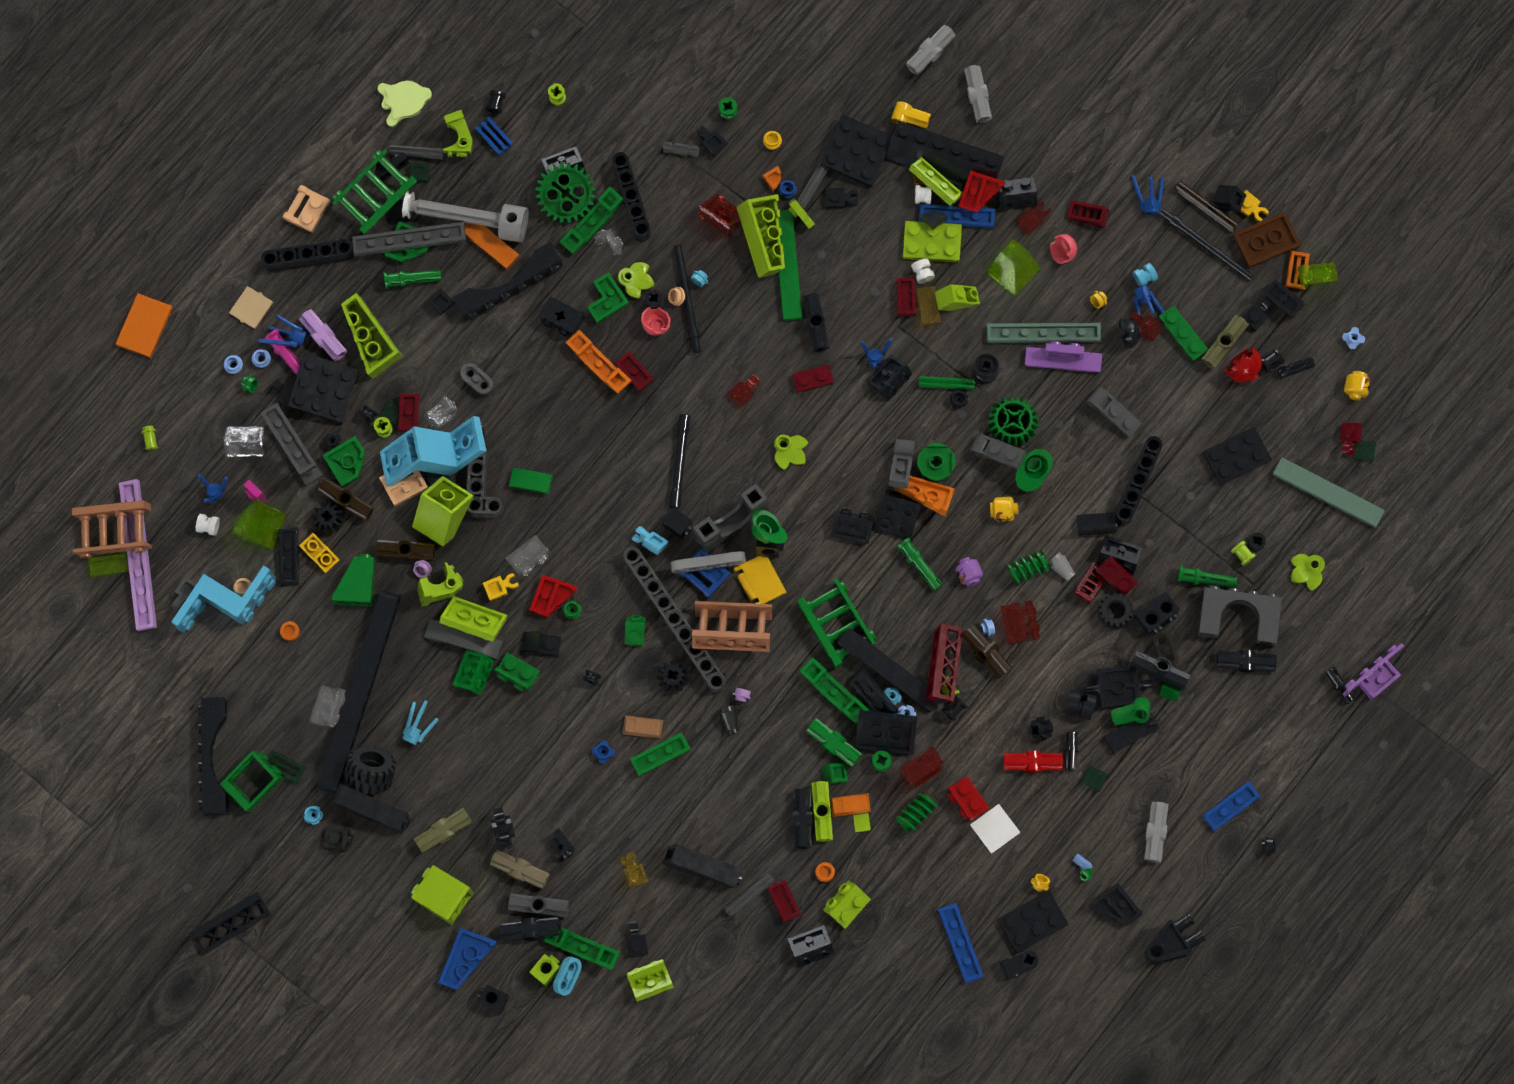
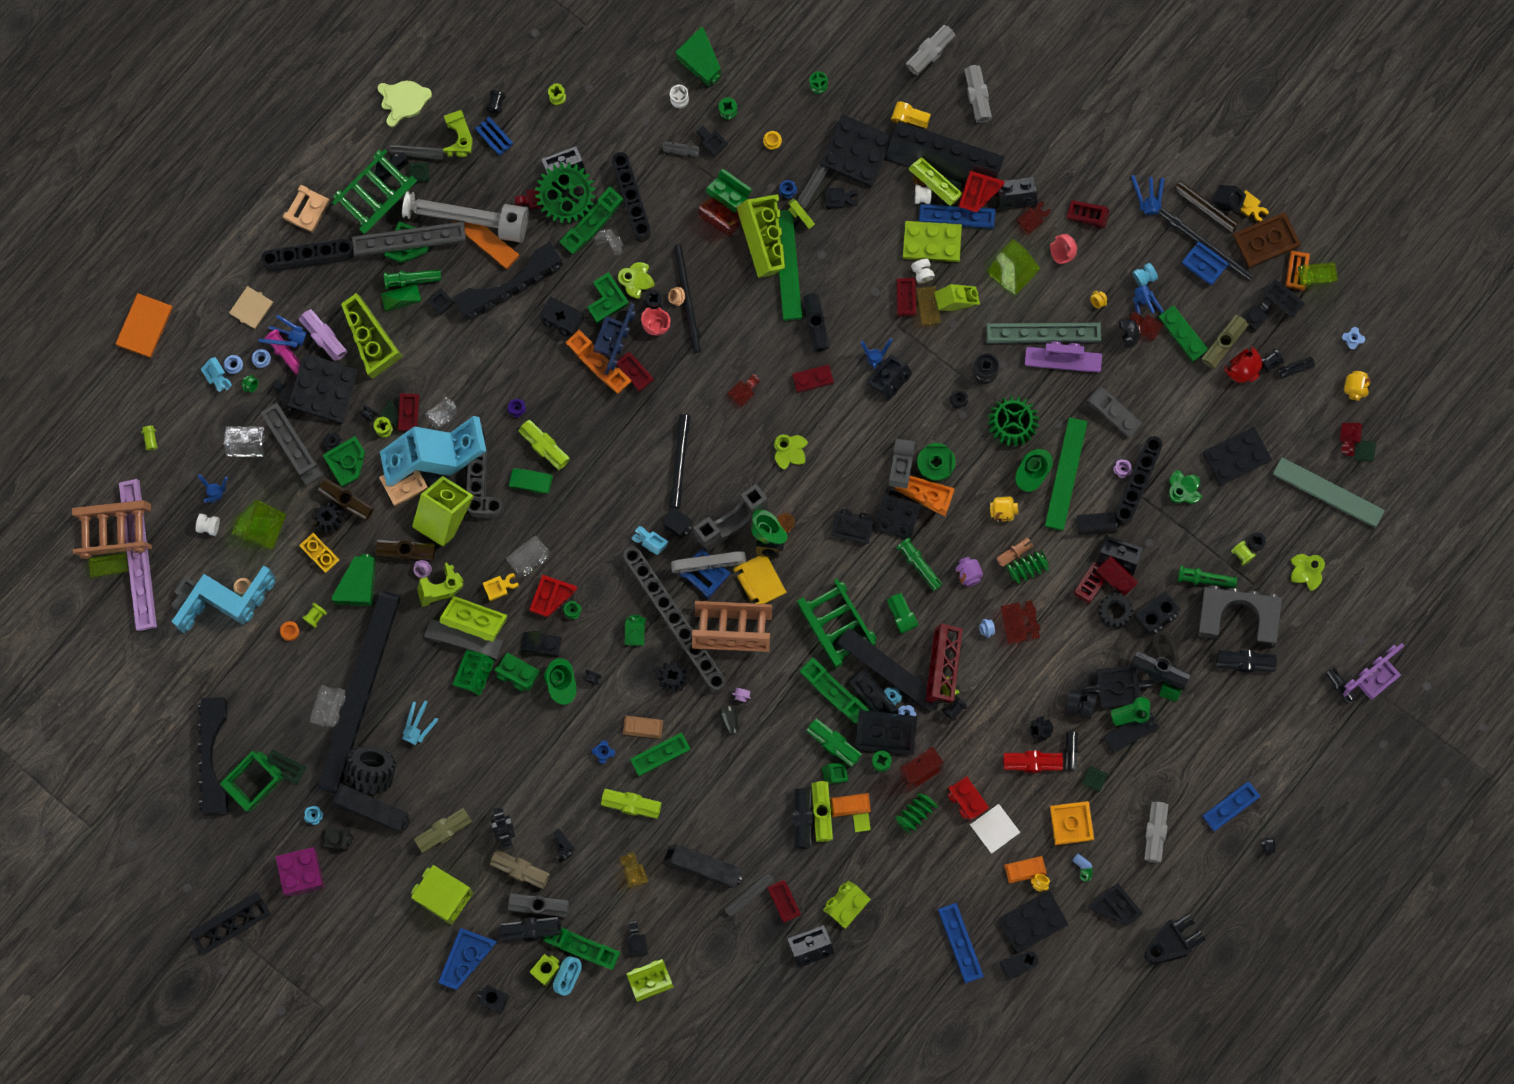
(214, 372): none -> medium azure plate
(254, 493): dark pink plate -> none
(289, 556): black tile -> none
(300, 872): none -> magenta brick
(314, 615): none -> lime bush
(401, 297): none -> green slope
(477, 380): flat silver plate -> none
(516, 403): none -> dark purple plate
(529, 200): none -> dark red plate
(544, 445): none -> lime piece
(560, 681): none -> green piece
(610, 337): none -> dark blue bracket
(631, 803): none -> lime piece
(681, 93): none -> white wheel
(699, 58): none -> green slope
(699, 278): medium azure plate -> none
(728, 190): none -> green bracket
(773, 178): orange tile -> none
(786, 521): none -> clear orange plate
(818, 78): none -> green wheel
(825, 872): orange tile -> none
(904, 618): none -> green piece
(933, 218): black tile -> none
(946, 383): green axle -> none
(986, 651): dark brown piece -> none
(998, 451): dark grey plate -> none
(1014, 552): none -> nougat axle
(1025, 869): none -> orange tile
(1061, 566): light grey cone -> none
(1066, 474): none -> green tile
(1071, 823): none -> light orange plate
(1122, 473): none -> lavender plate
(1186, 486): none -> green plate
(1205, 263): none -> blue plate

